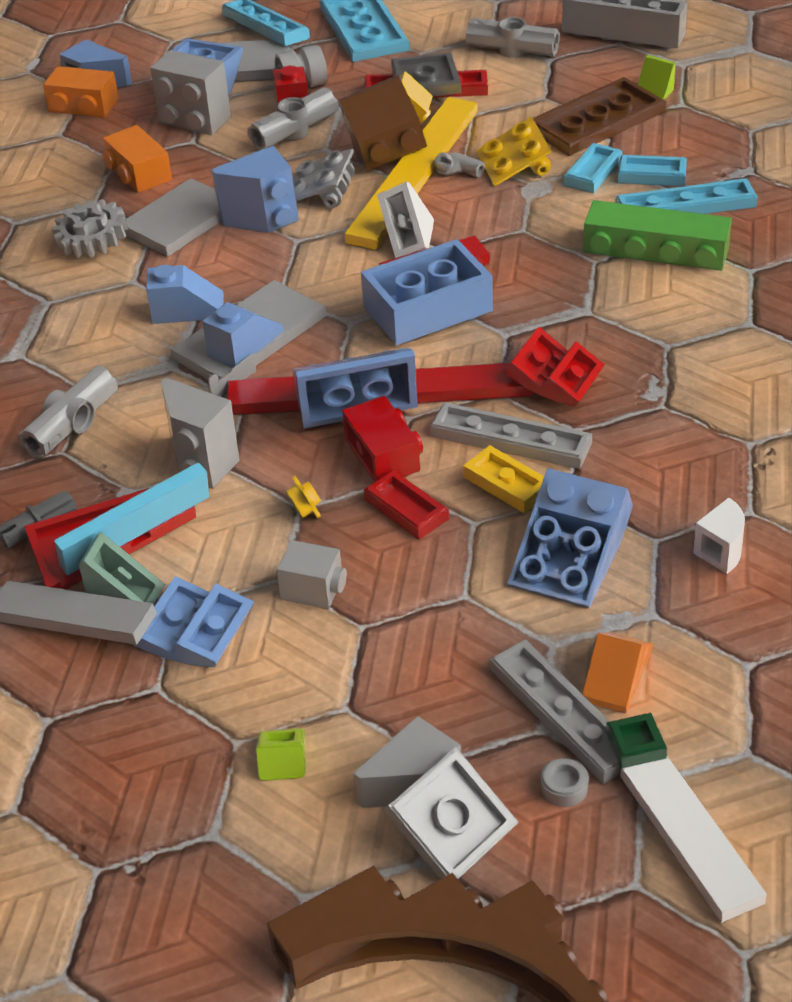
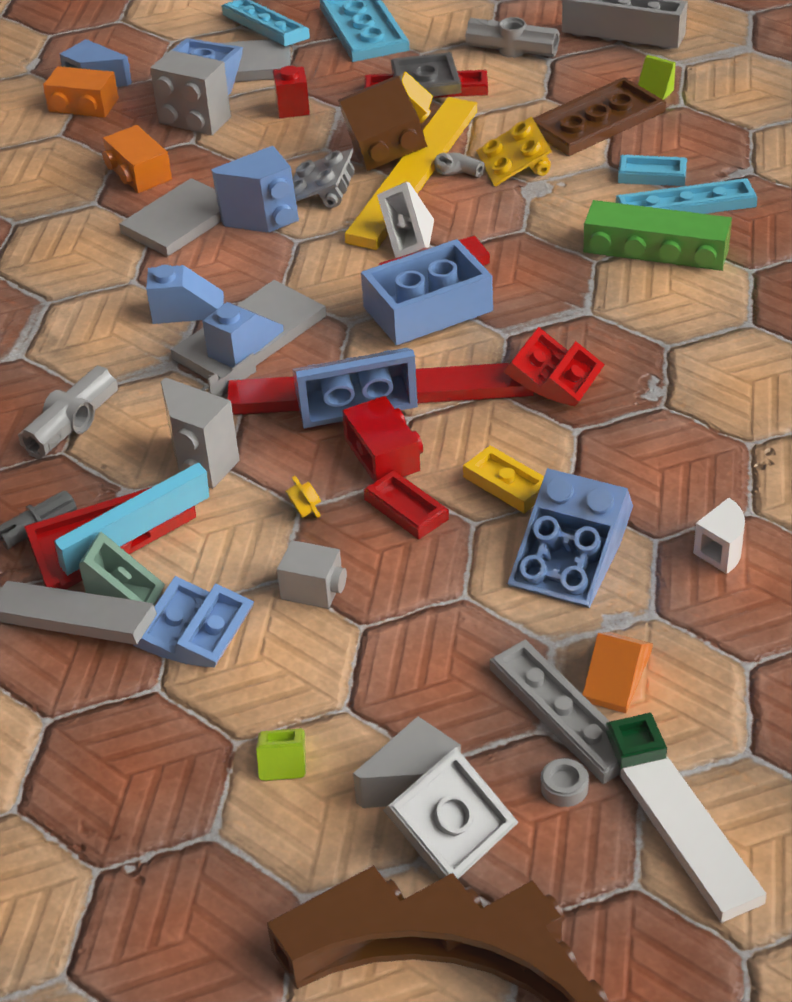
(90, 228): light grey gear -> none
(293, 118): light grey piece -> none
(309, 57): light grey wheel -> none
(511, 435): light grey tile -> none
(592, 168): medium azure tile -> none

